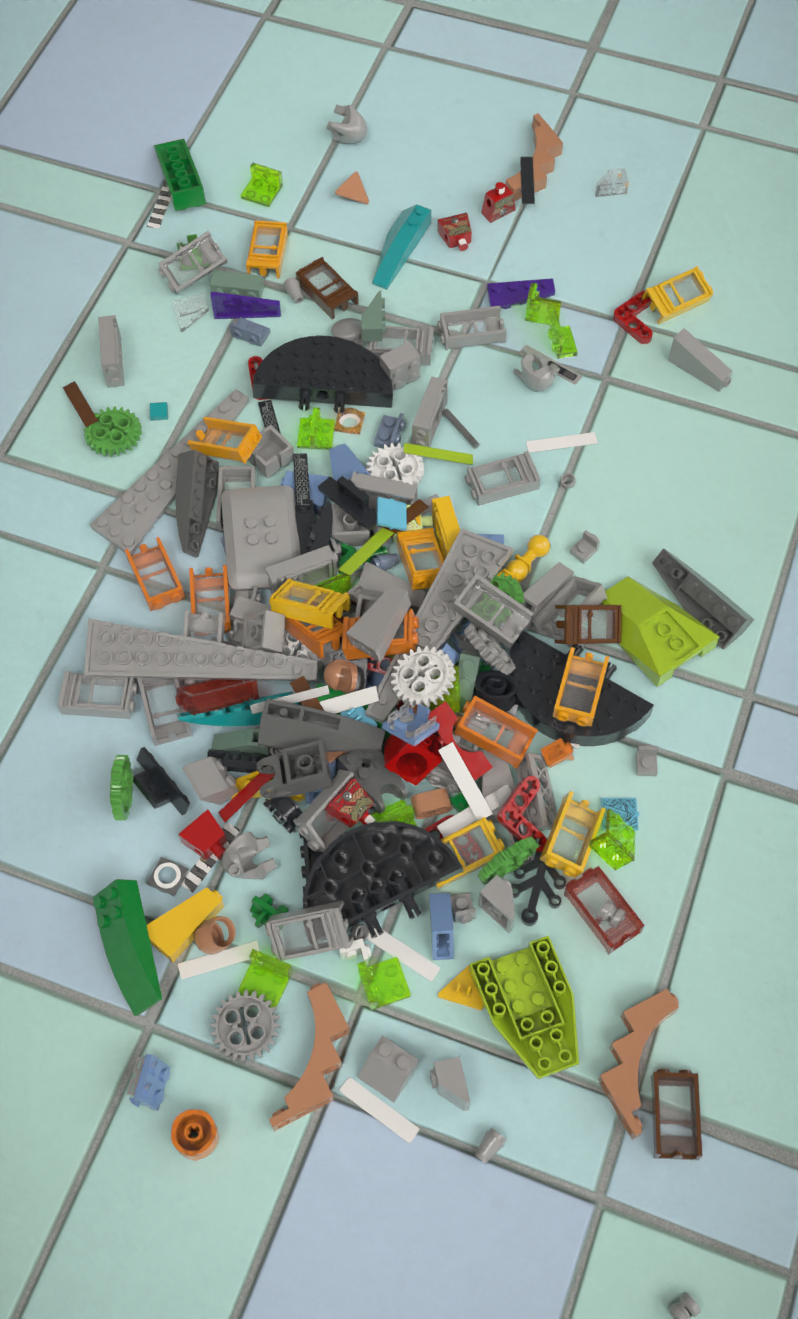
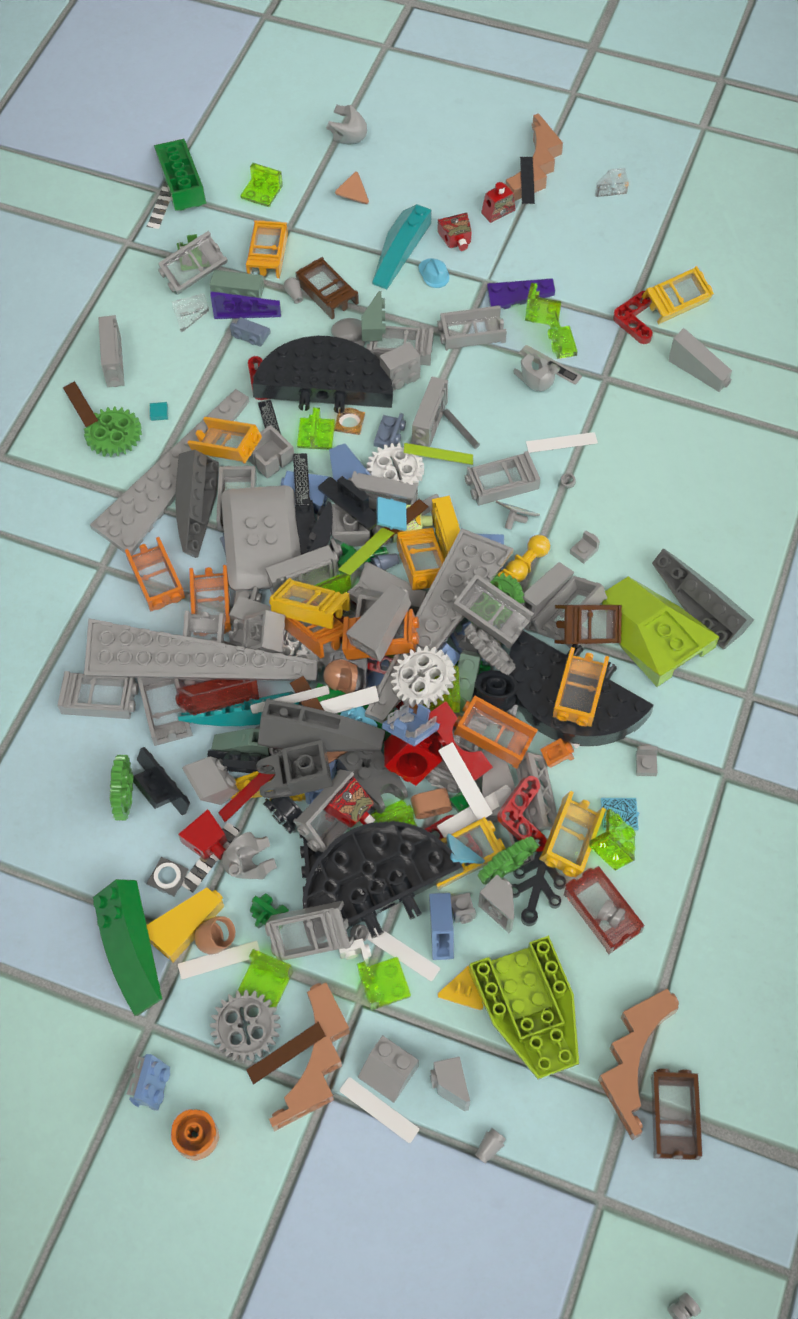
(285, 1053): none -> reddish brown sticker
(434, 272): none -> medium azure piece
(462, 852): none -> medium azure piece
(513, 516): none -> light grey shield

